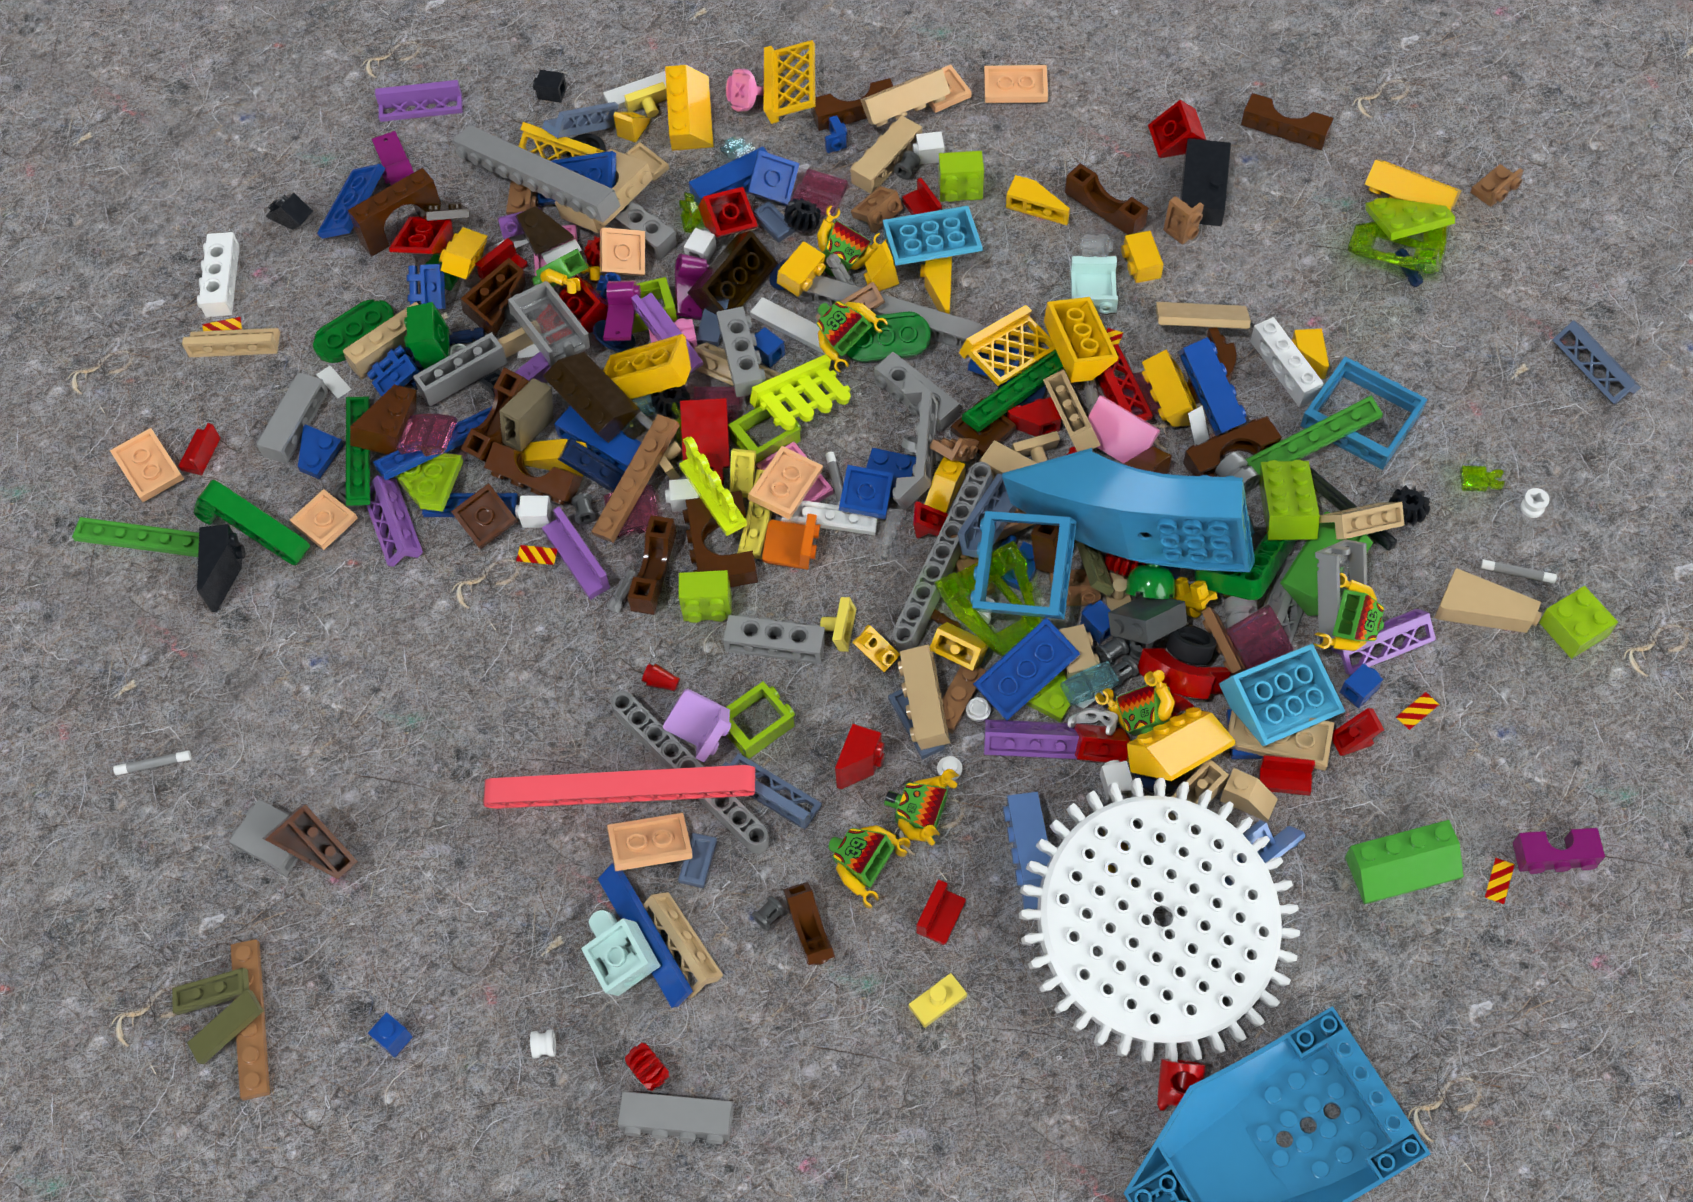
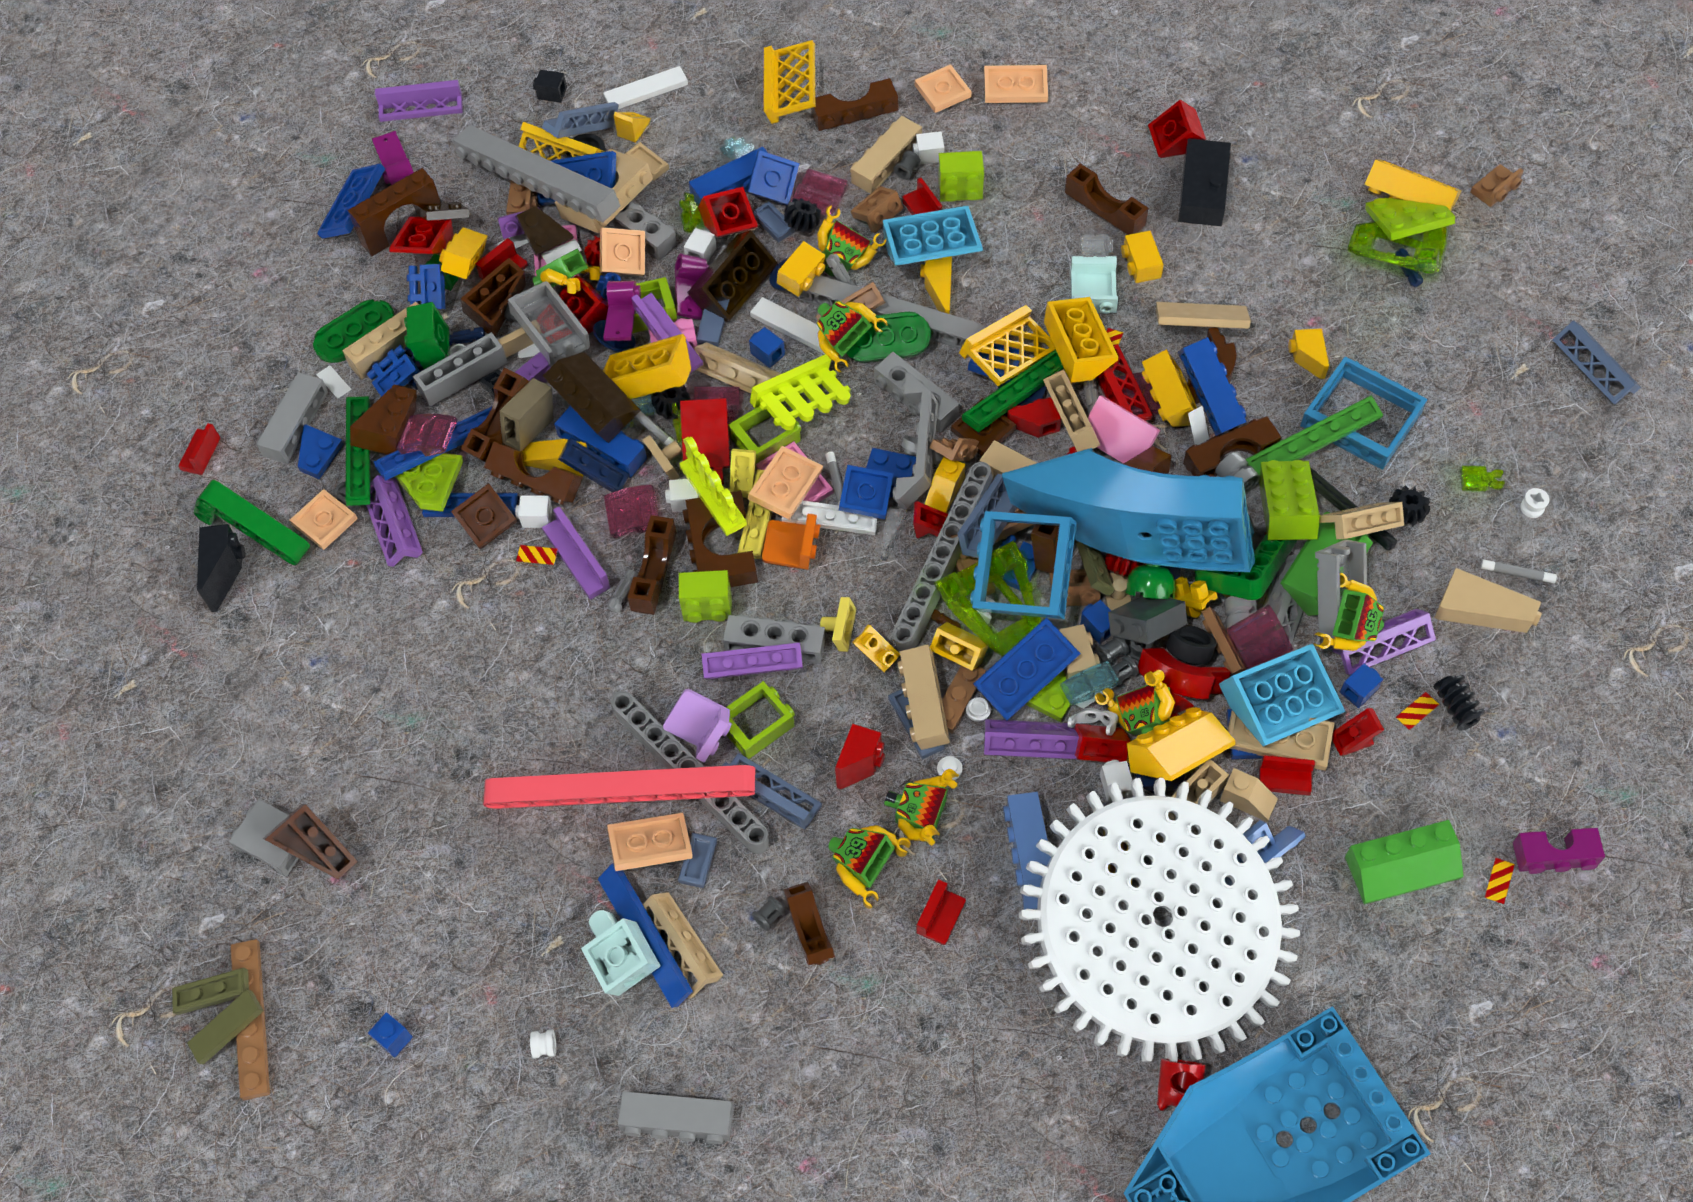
(137, 536): bright green tile -> none
(146, 465): light nougat plate -> none
(152, 762): light grey bar -> none
(218, 274): white brick -> none
(228, 324): sticker -> none
(232, 342): tan fence -> none
(289, 211): black slope -> none
(583, 508): dark grey bush -> none
(635, 478): medium nougat plate -> none
(646, 99): light yellow tile -> none
(646, 1066): red gear -> none
(658, 677): red cone -> none
(688, 108): yellow slope -> none
(740, 350): light grey brick -> none
(742, 90): bright pink tile -> none
(752, 661): none -> medium lavender fence
(837, 139): blue bracket -> none
(881, 269): yellow slope -> none
(906, 96): tan brick -> none
(937, 1000): light yellow tile -> none
(1033, 199): yellow slope -> none
(1037, 446): tan tile -> none
(1182, 220): medium nougat bracket -> none
(1263, 116): reddish brown arch -> none
(1286, 362): white brick -> none
(1459, 701): none -> black piece
(1578, 622): lime brick -> none

